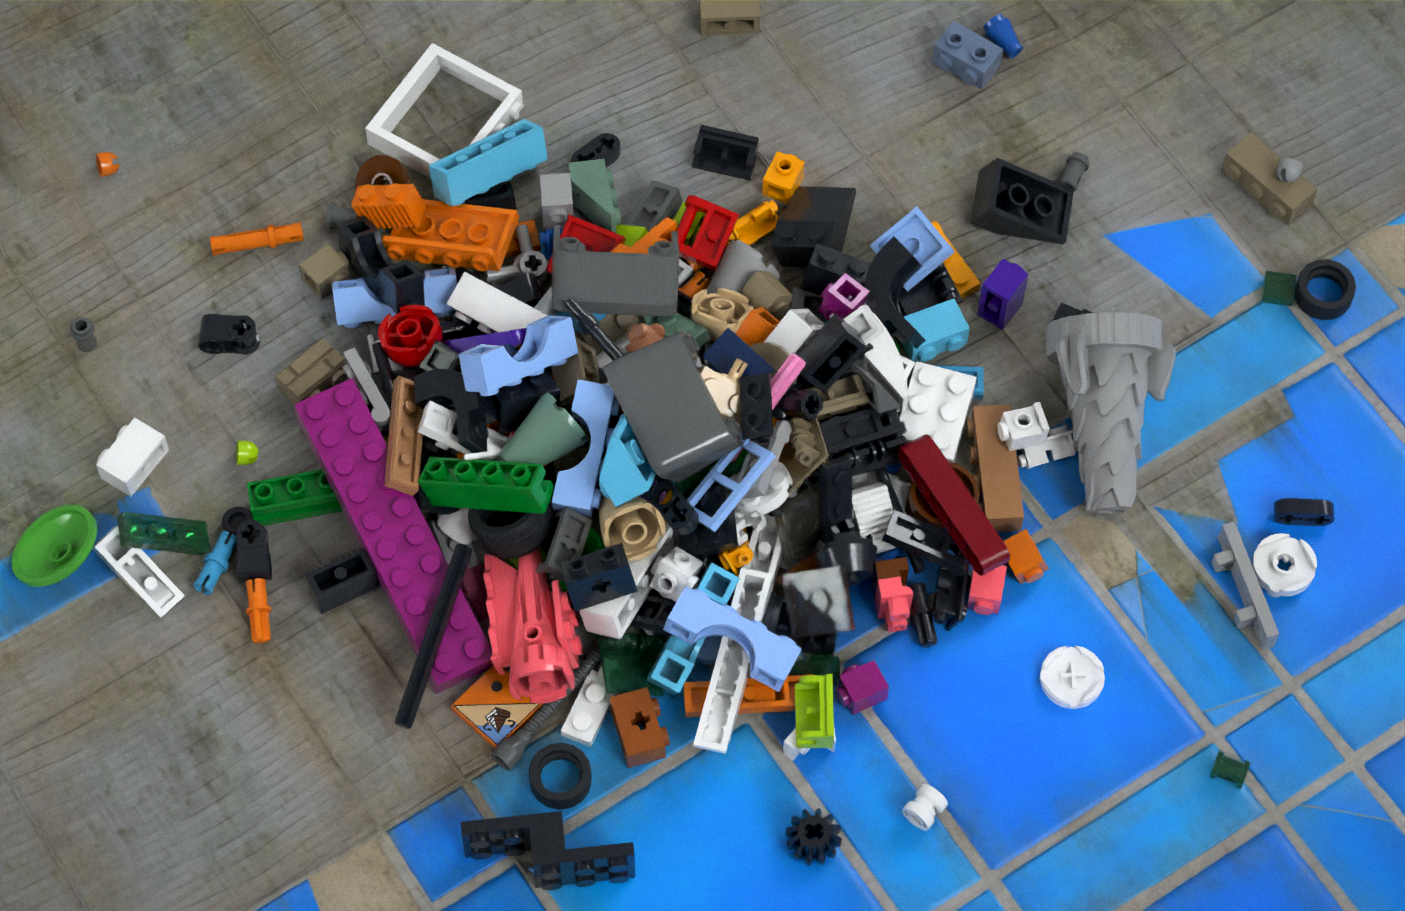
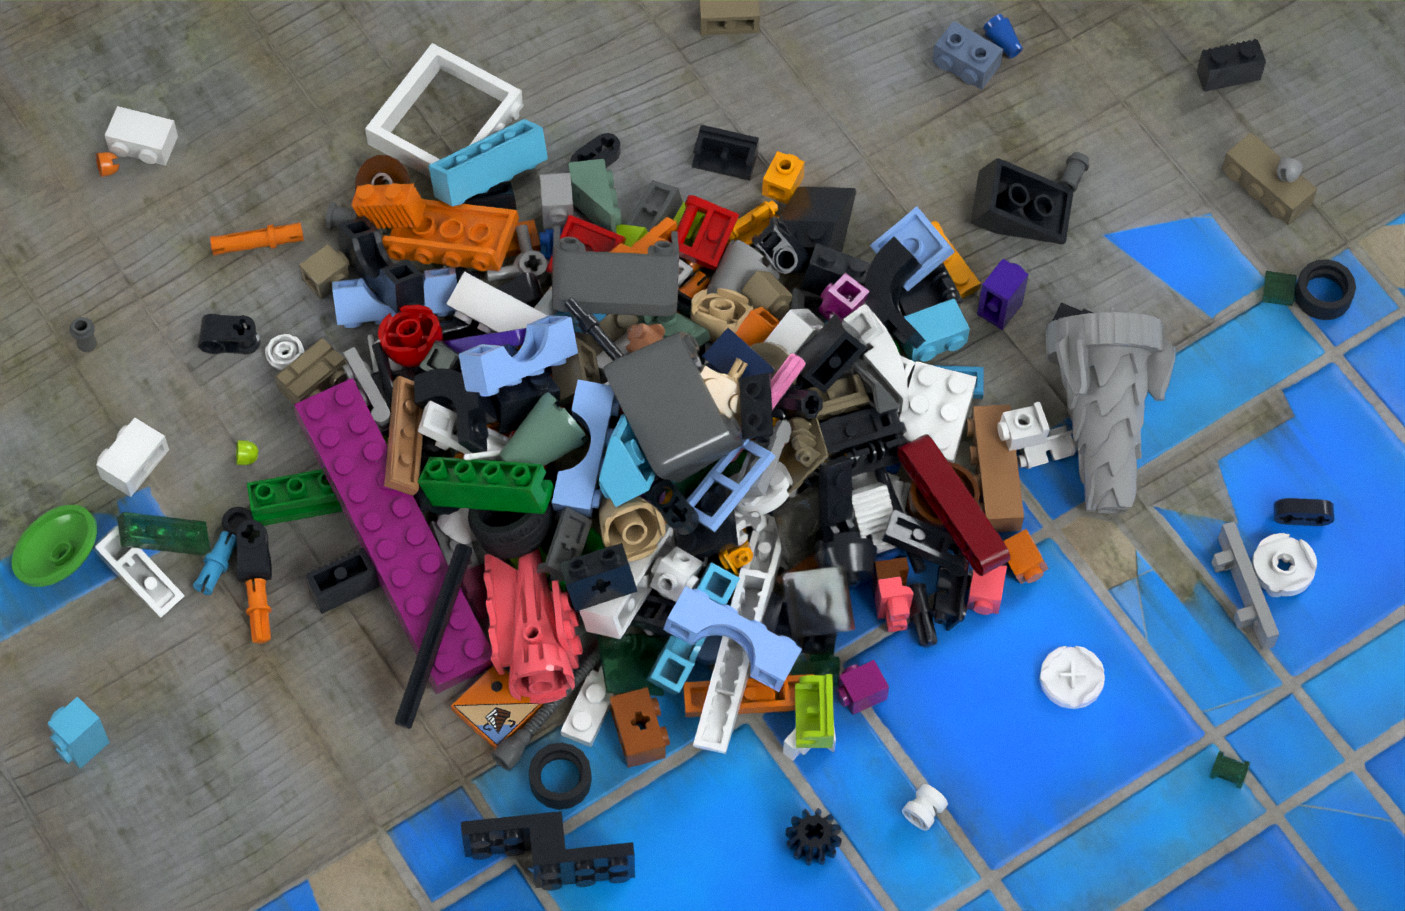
(77, 733): none -> medium azure brick
(141, 136): none -> white brick
(282, 344): none -> white plate
(777, 243): none -> black piece
(1231, 65): none -> black brick

